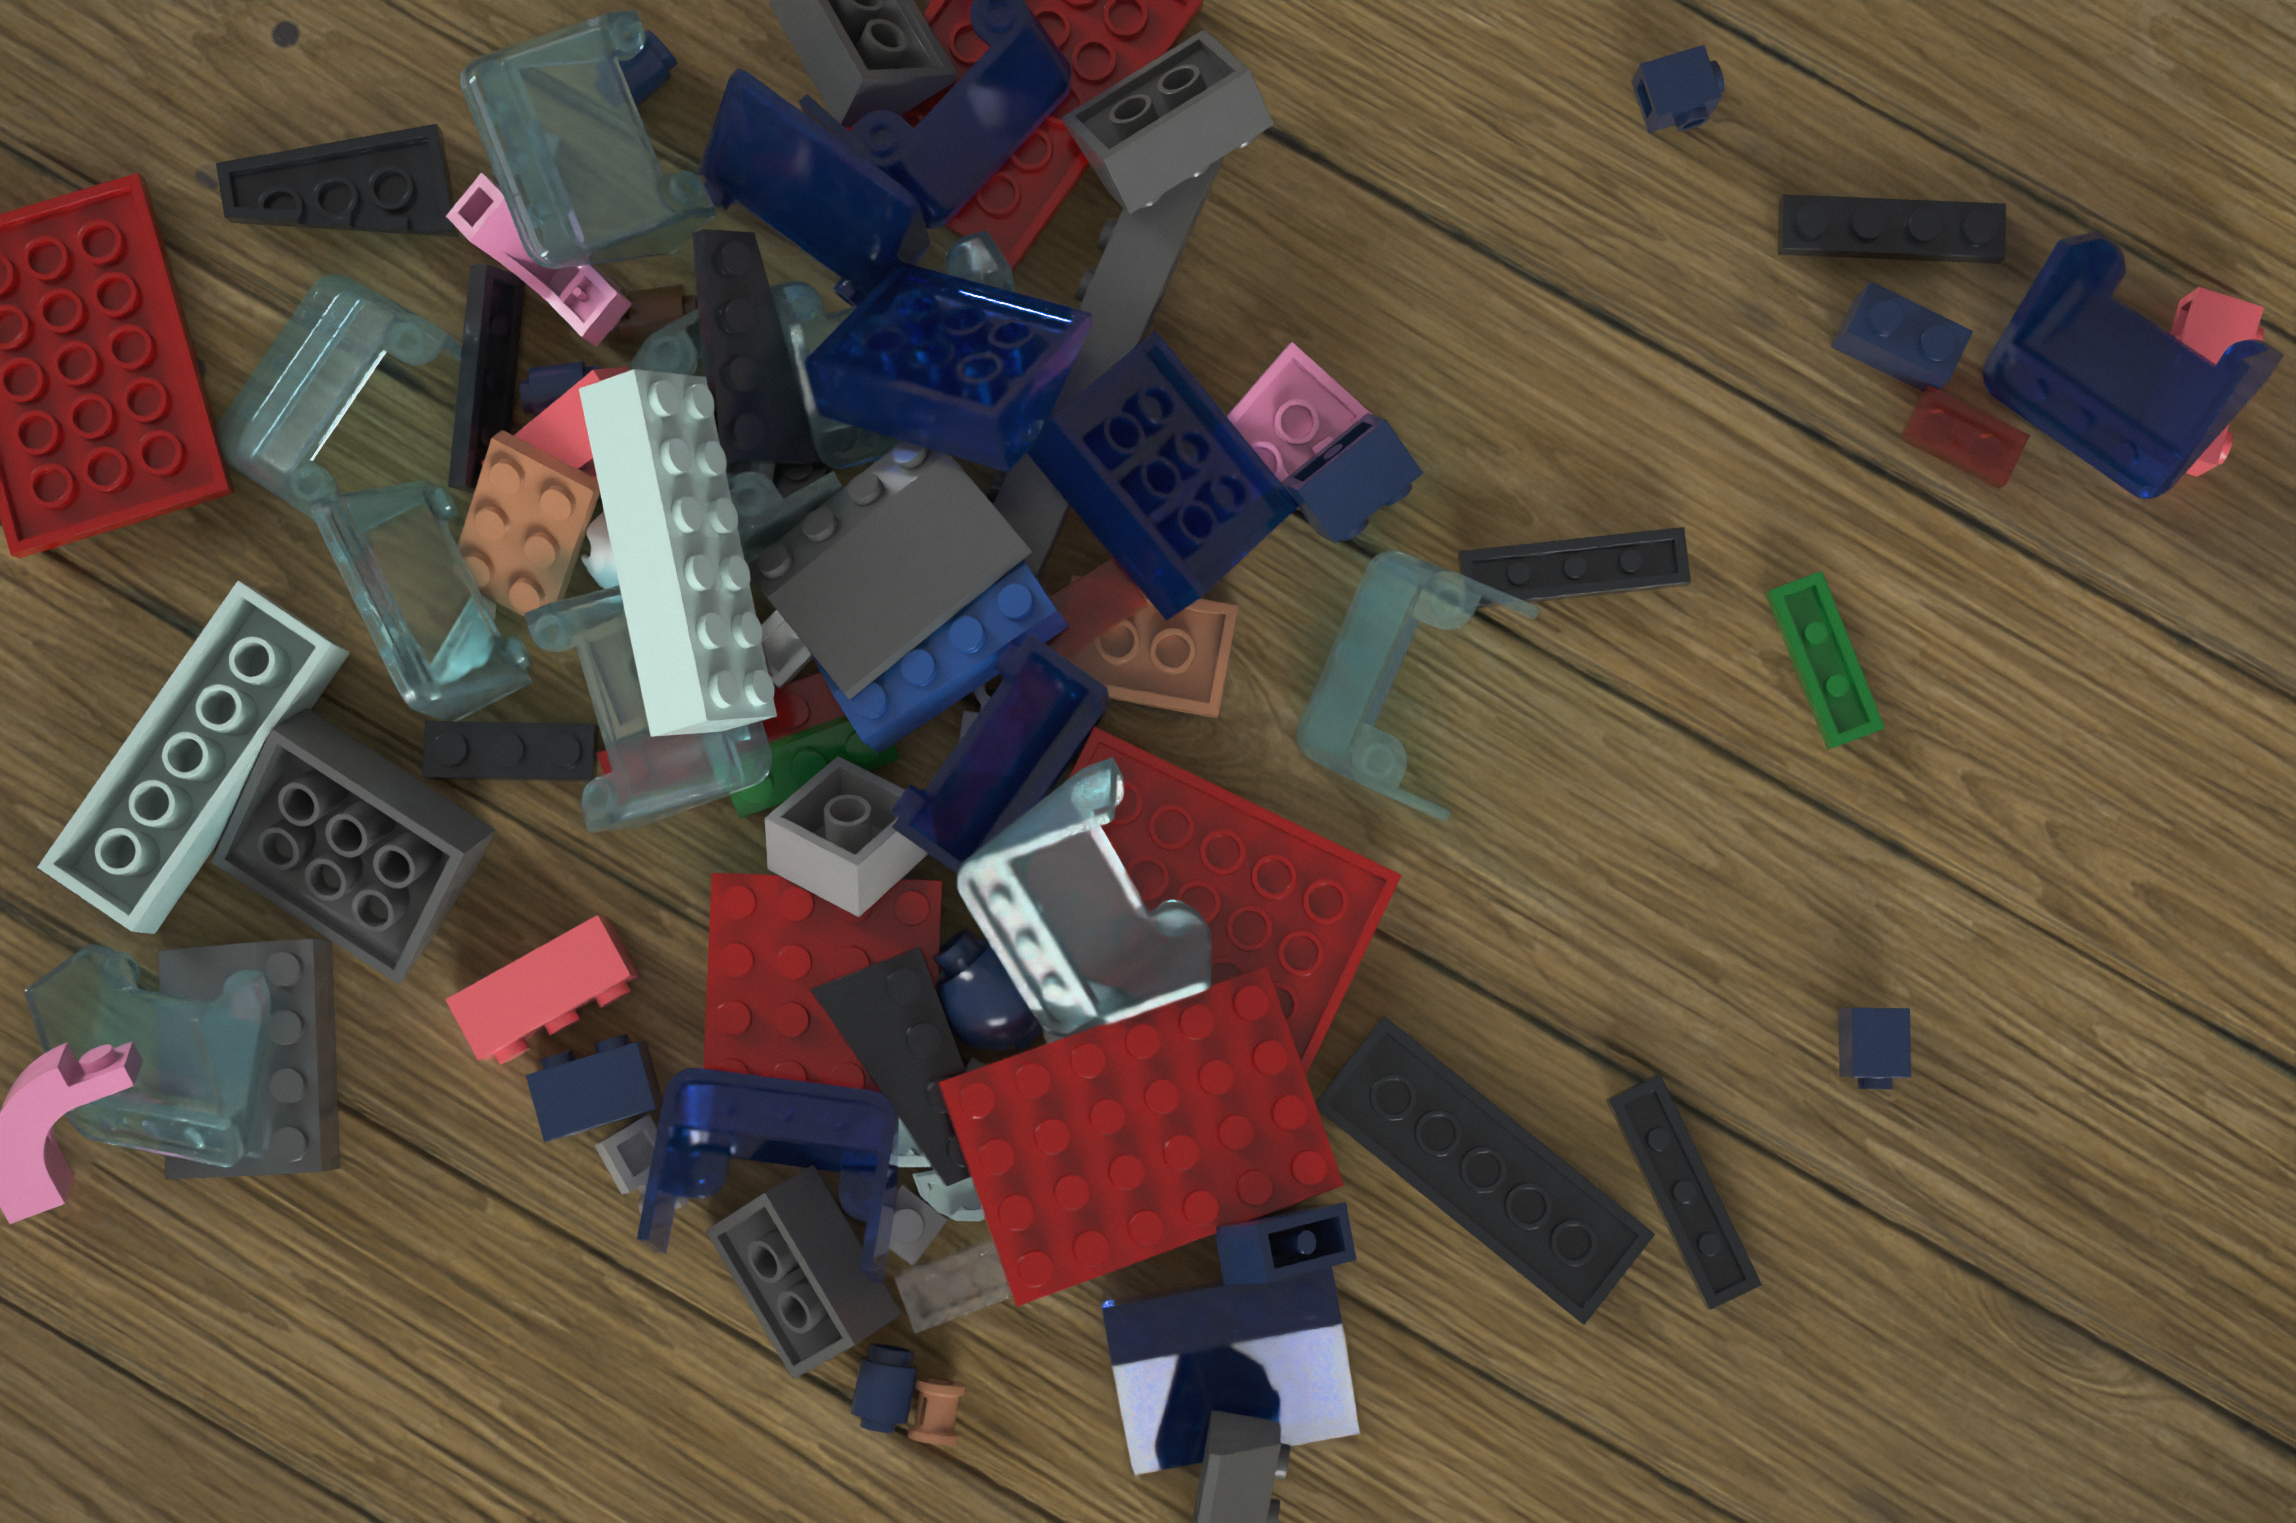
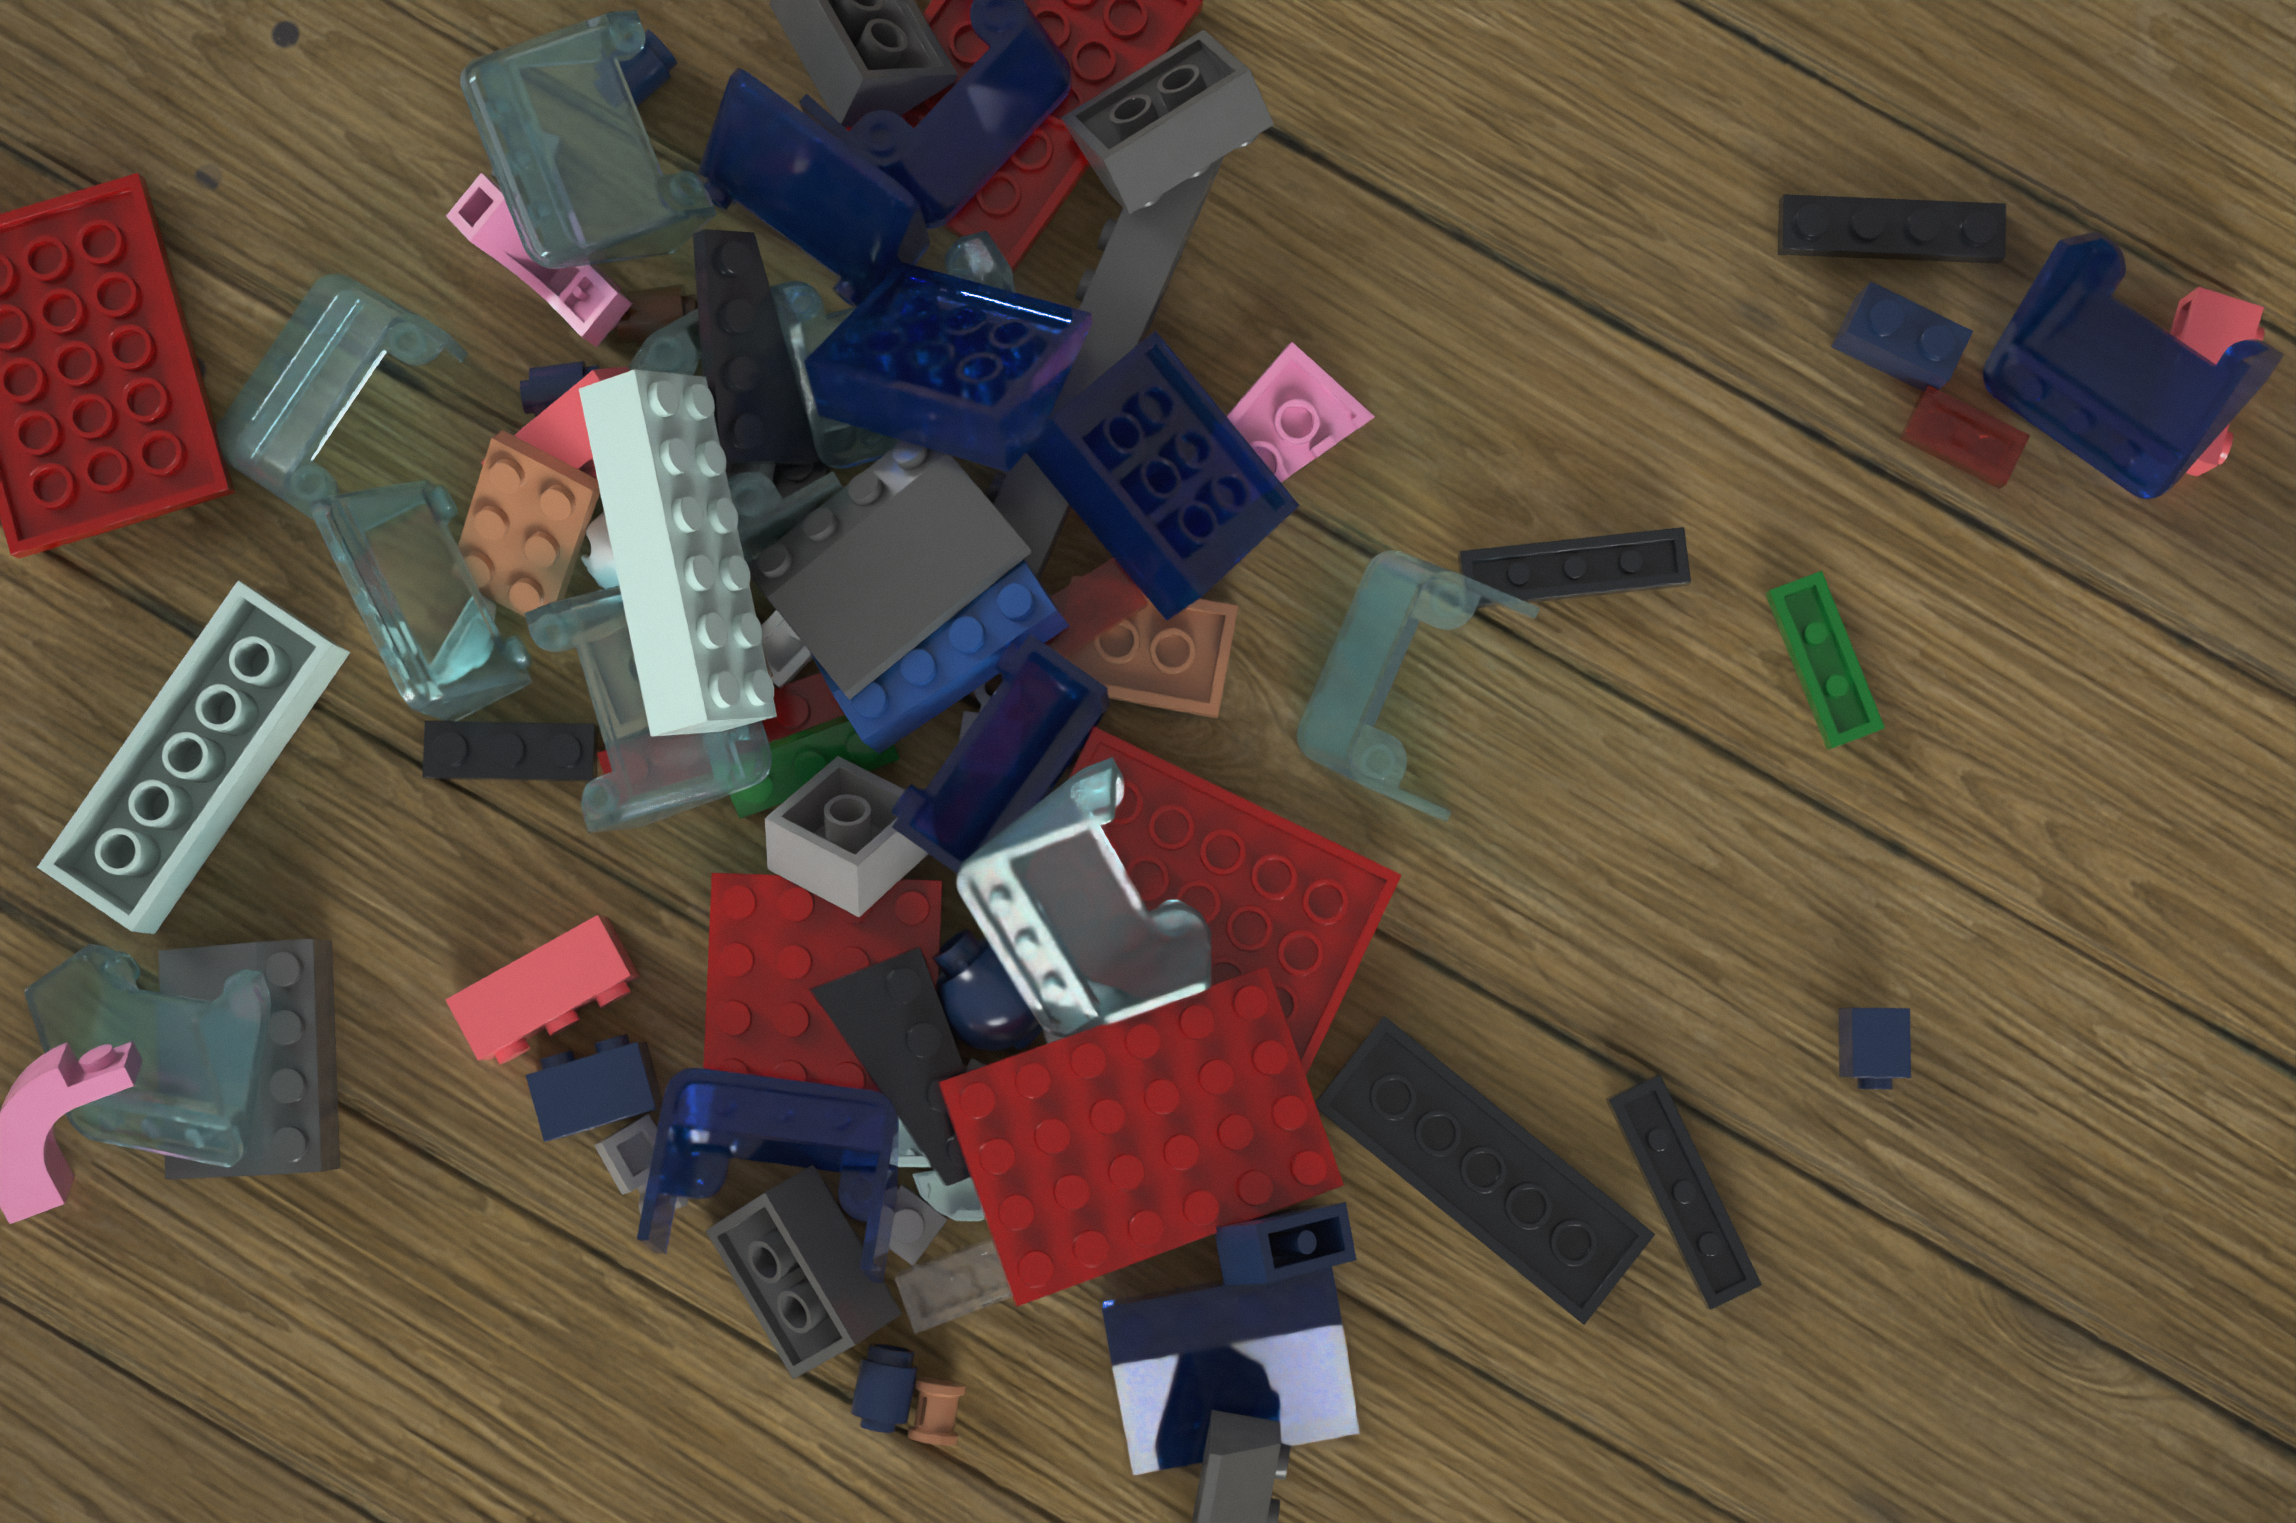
(351, 843): dark grey slope -> none
(354, 184): black wing -> none
(486, 369): black plate -> none
(1353, 479): dark blue brick -> none
(1678, 89): dark blue brick -> none

